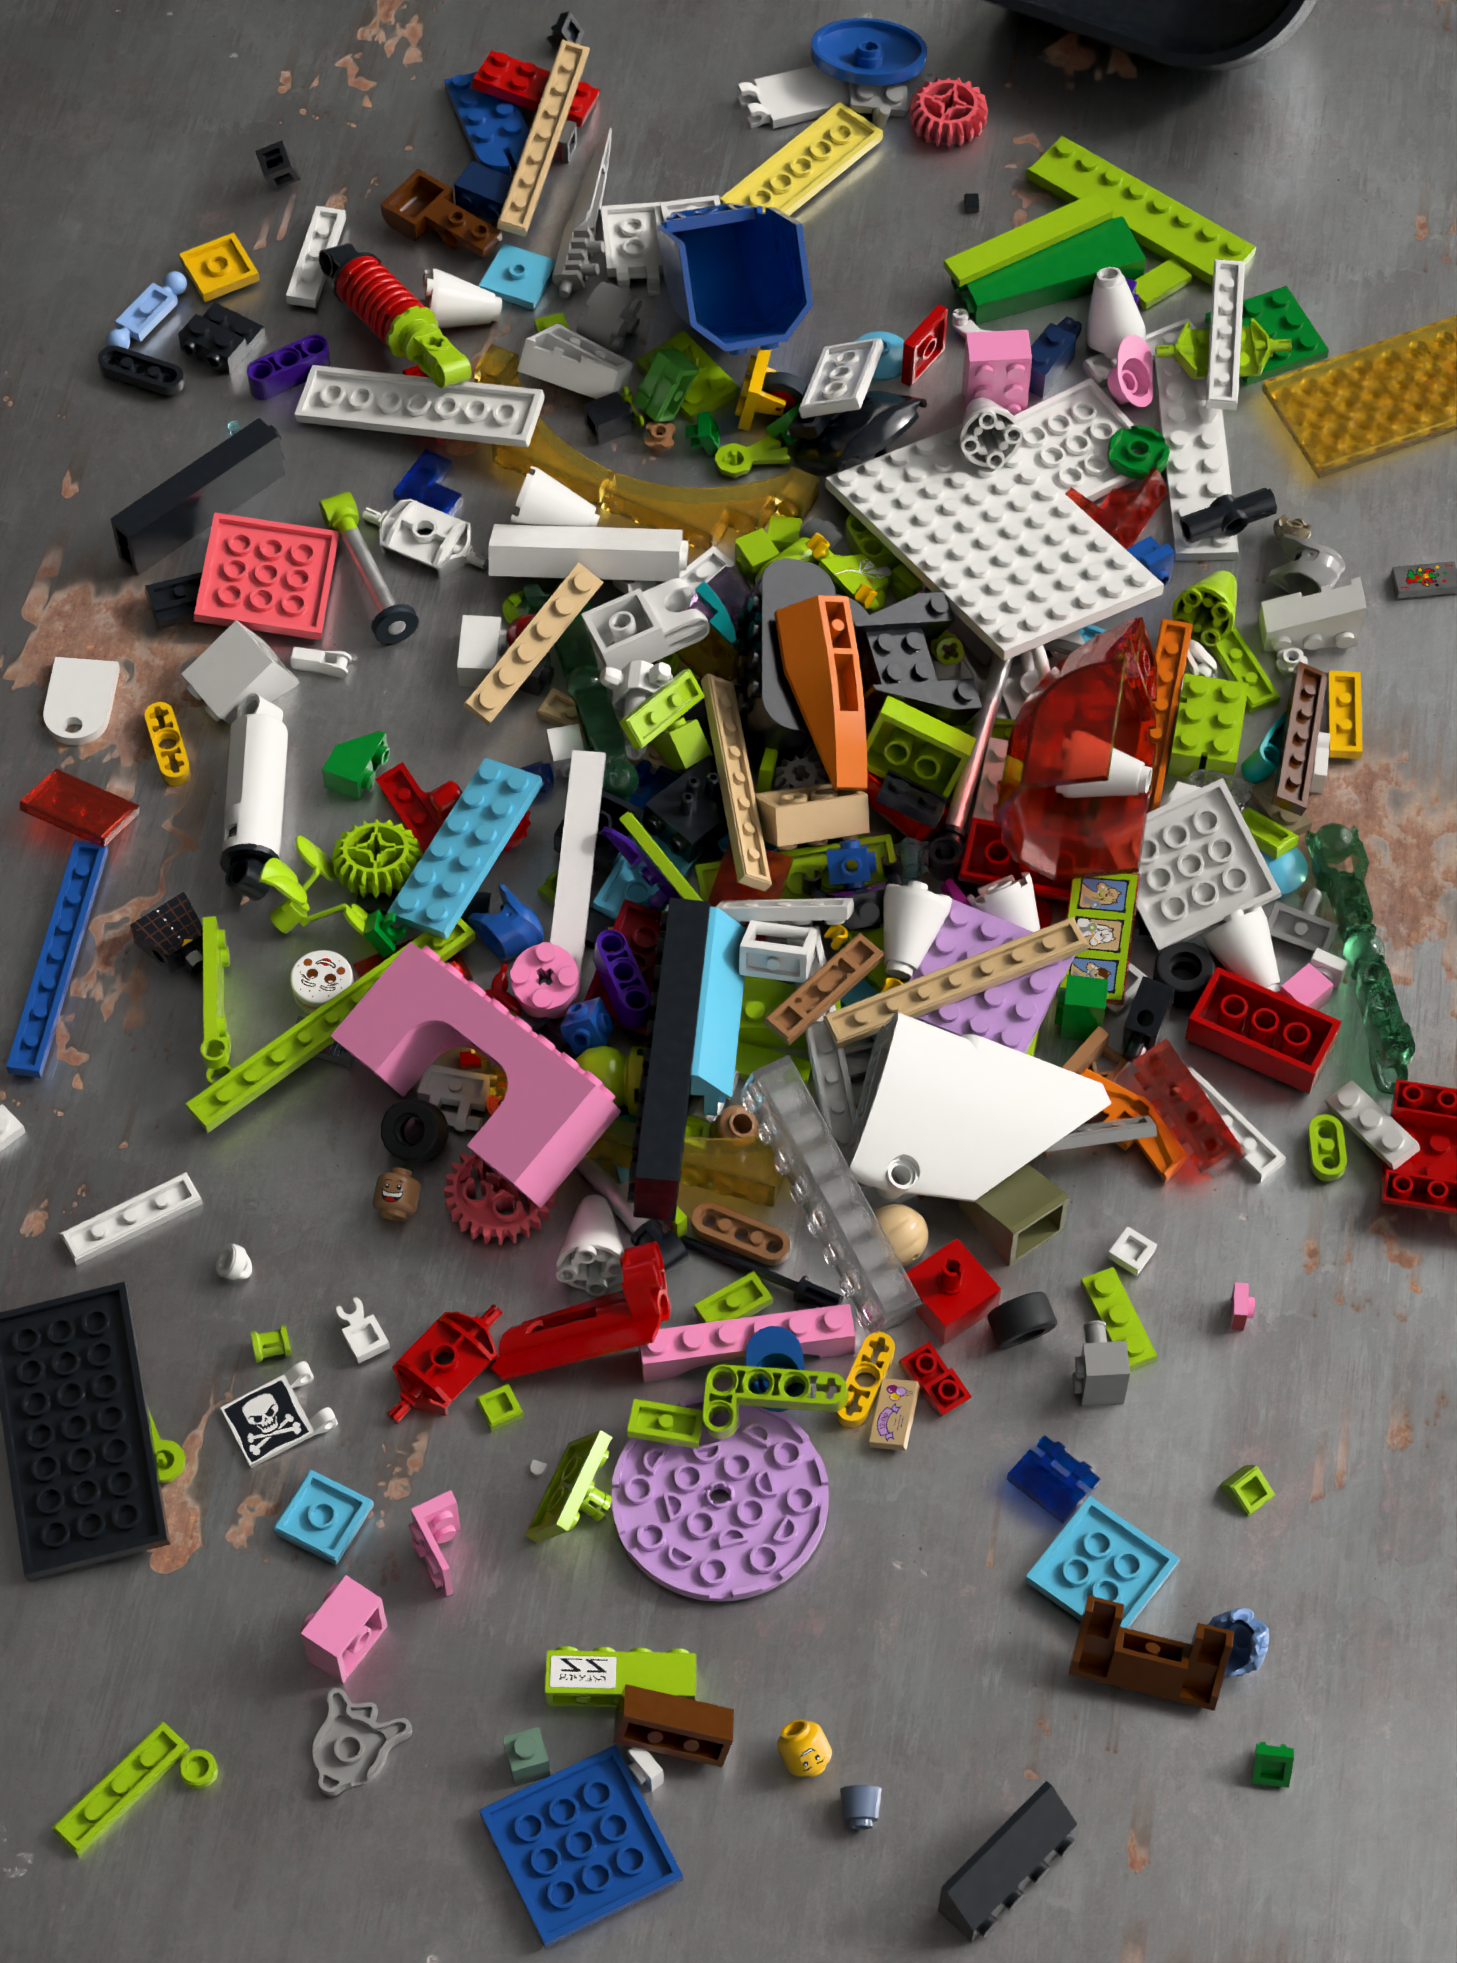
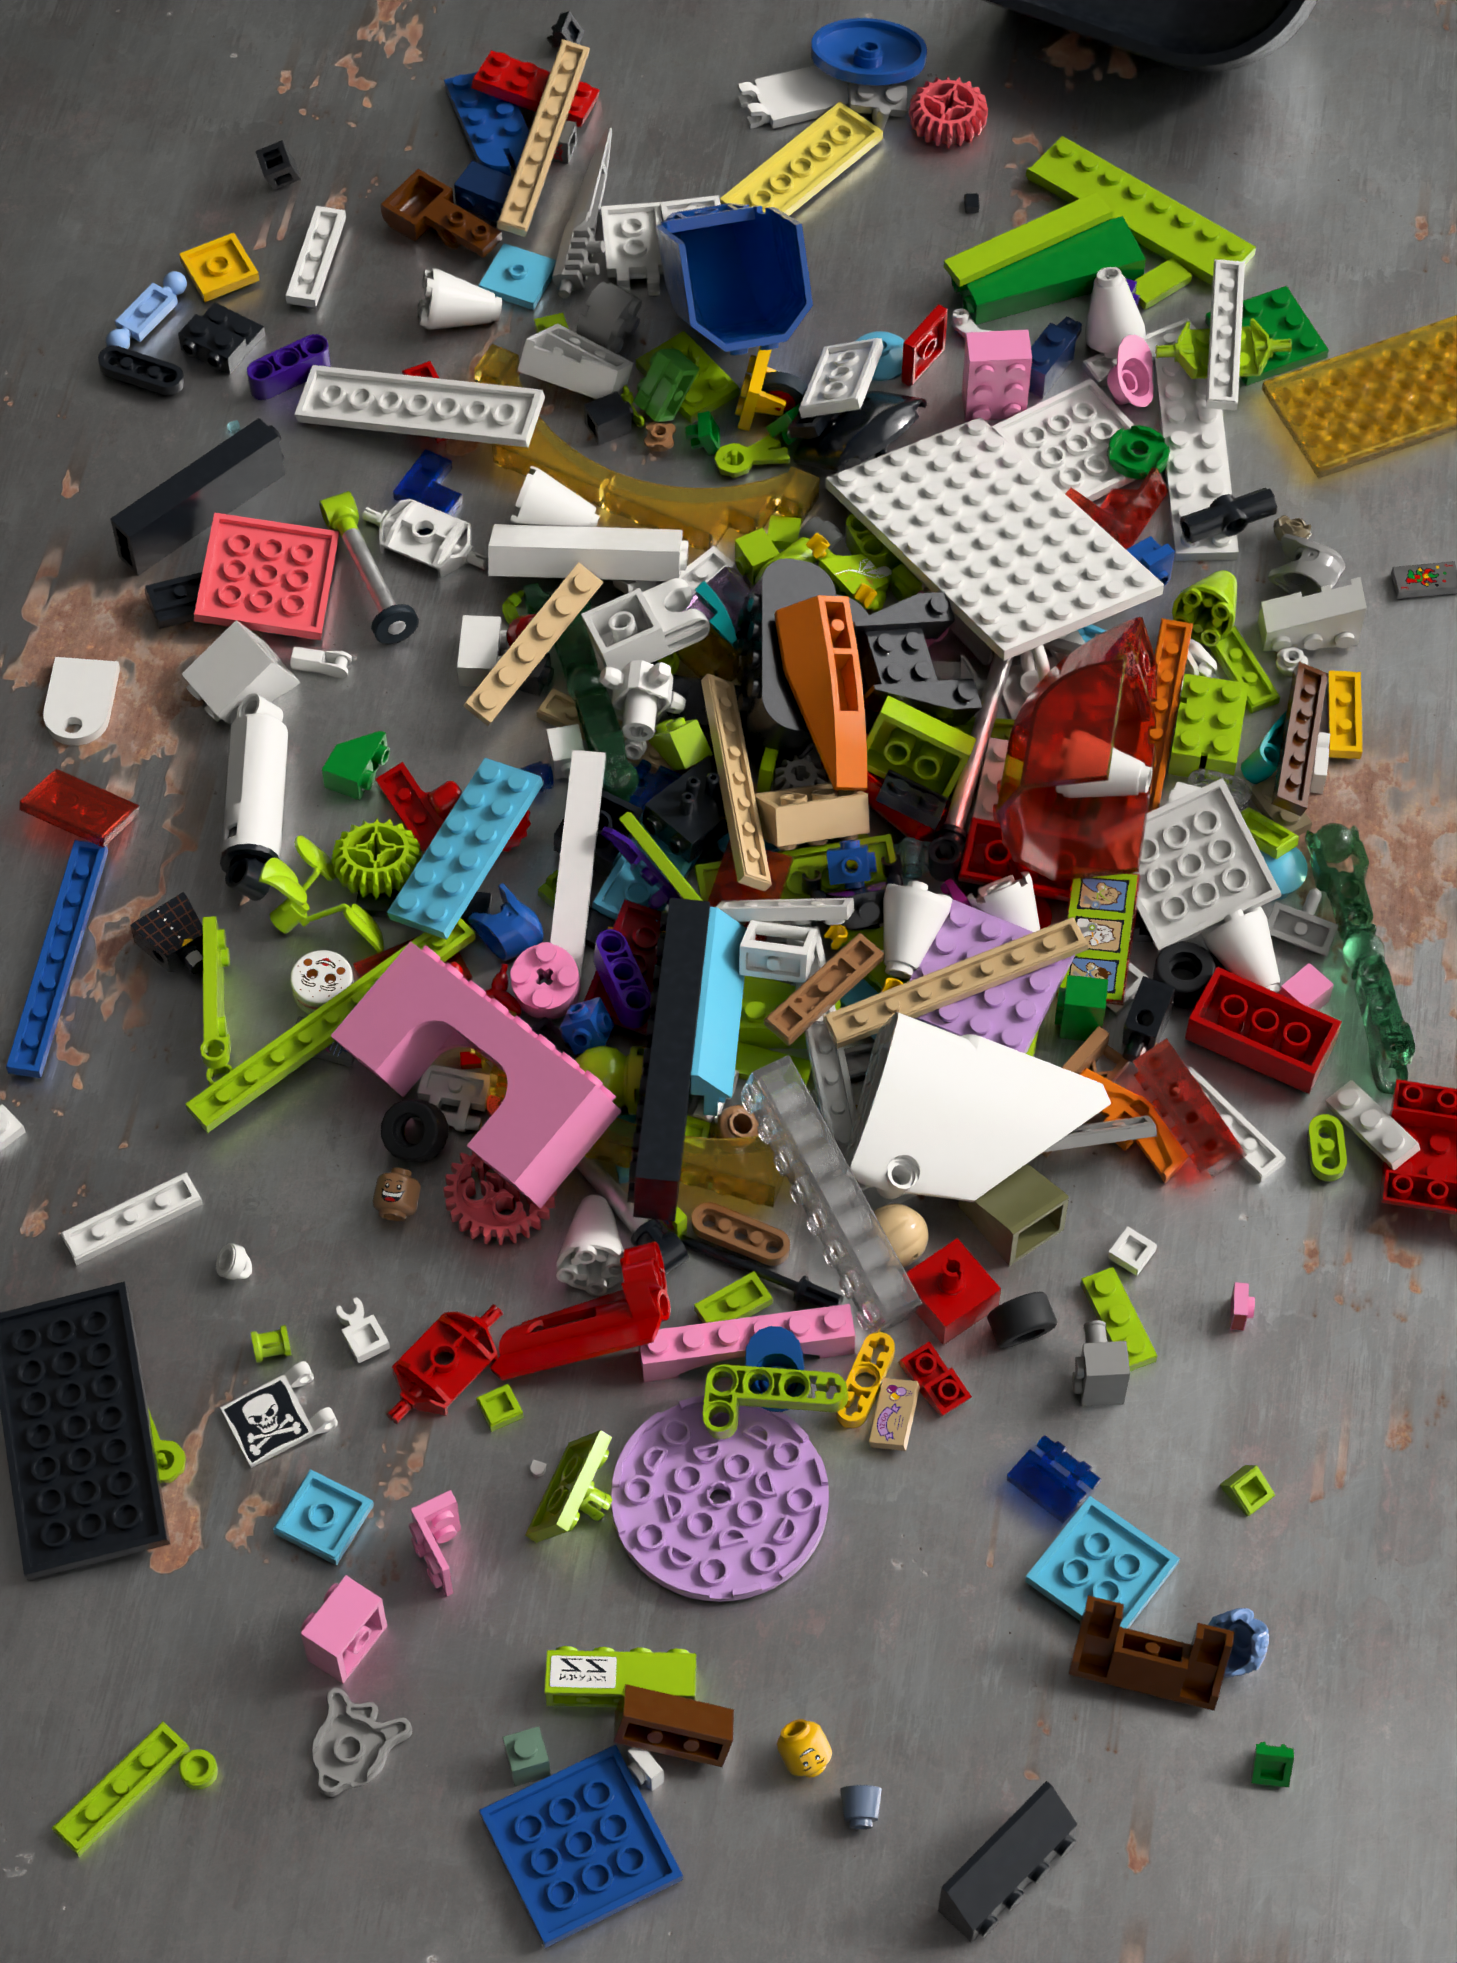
(165, 755): yellow beam -> none
(382, 933): green tile -> none
(393, 313): piece -> none
(662, 709): lime tile -> none
(665, 1423): lime plate -> none
(944, 656): lime bush -> none
(989, 434): white cone -> none
(1330, 966): white plate -> none

